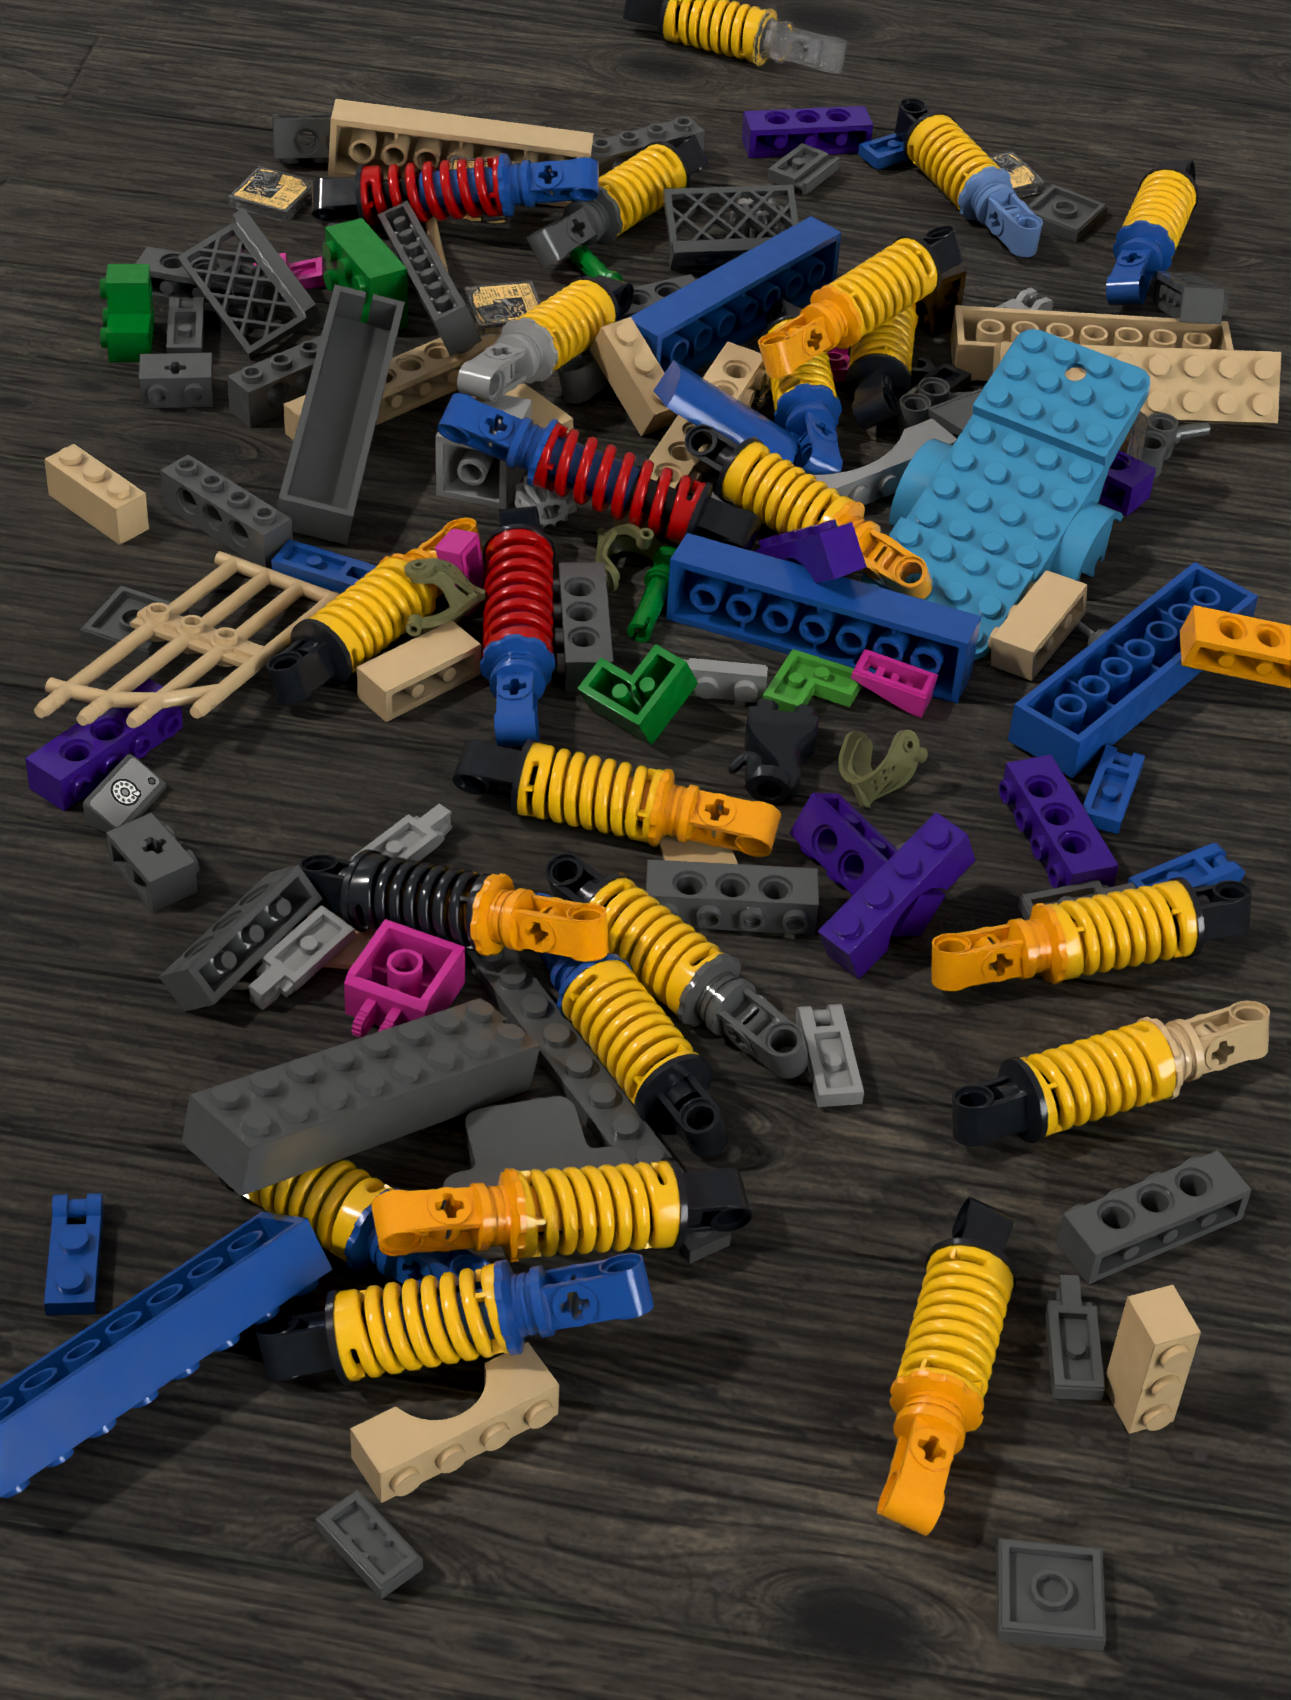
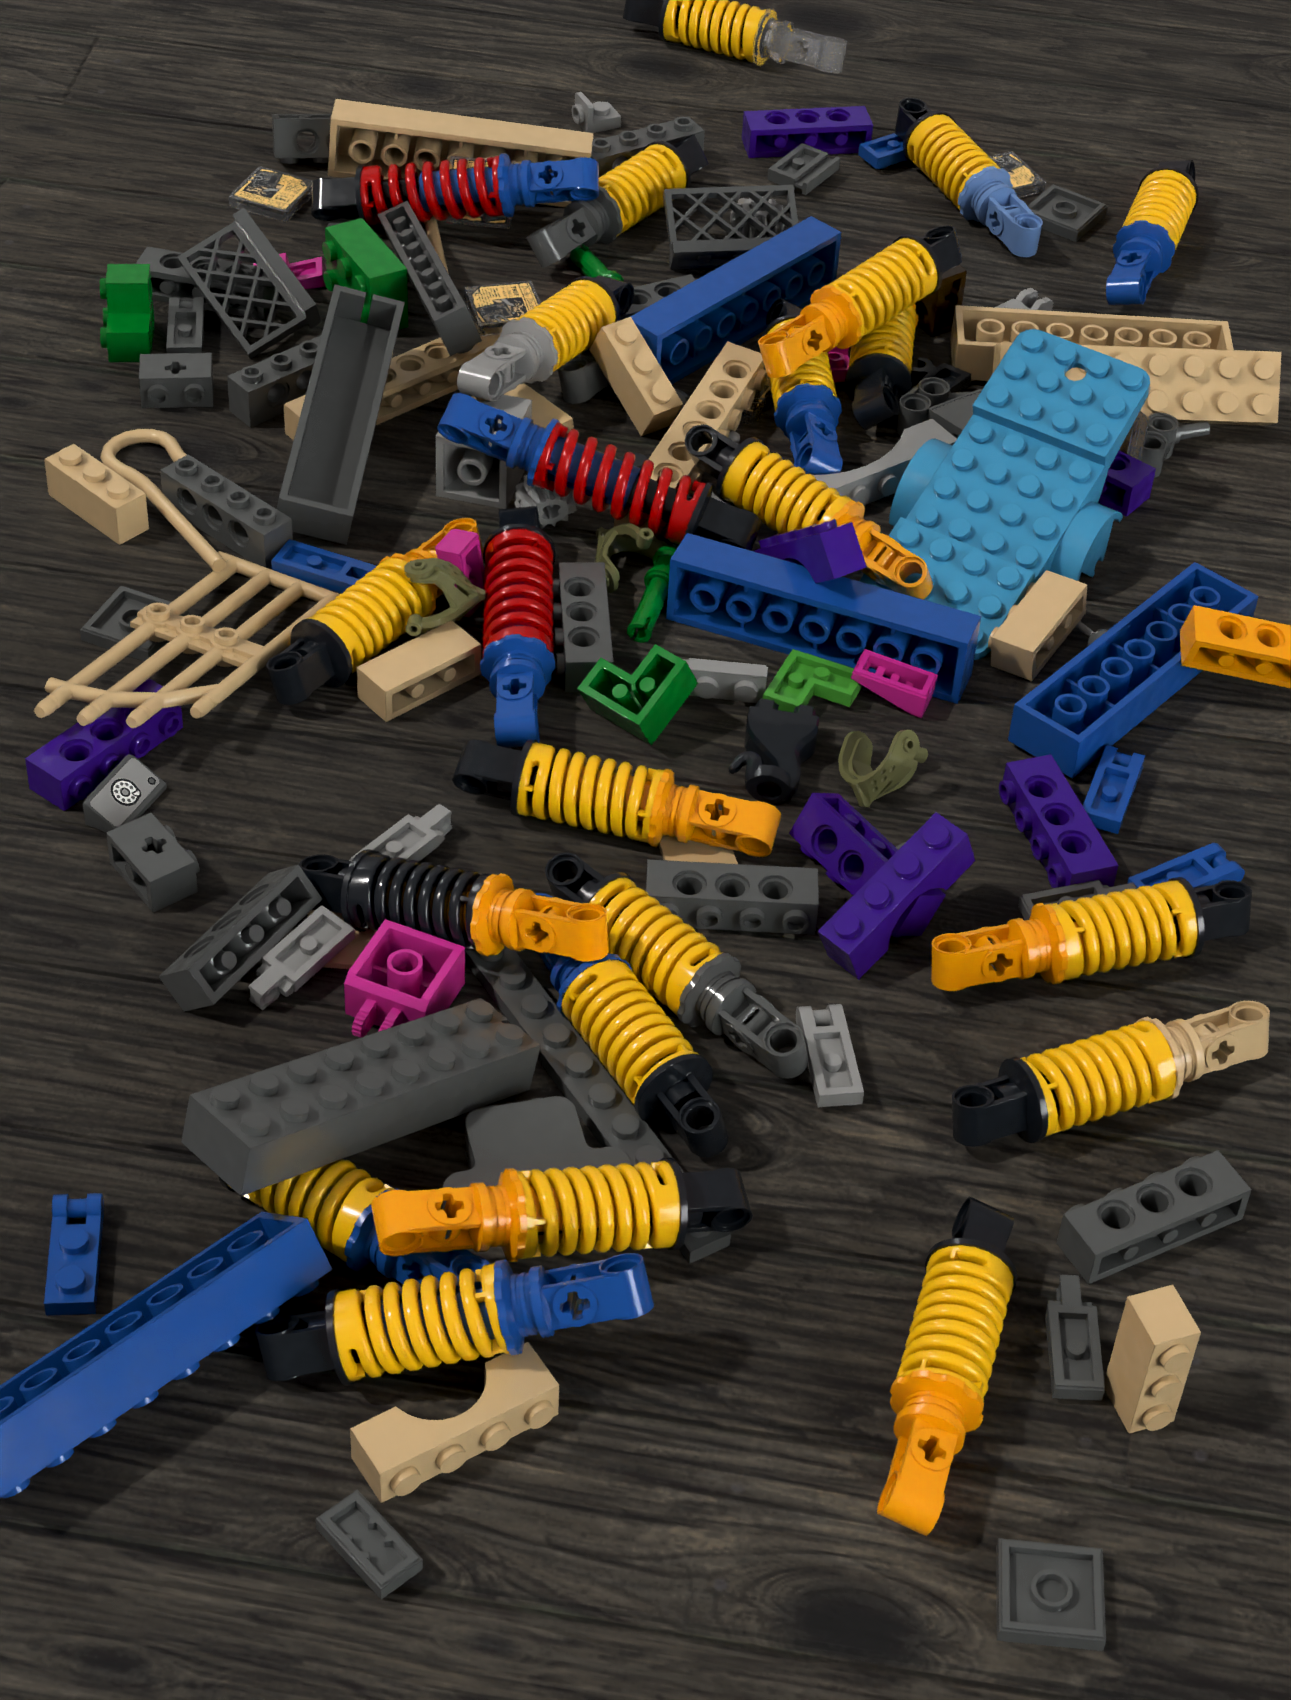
(153, 493): none -> tan piece
(596, 116): none -> light grey bracket
(709, 405): blue brick -> none
(1189, 297): dark grey brick -> none

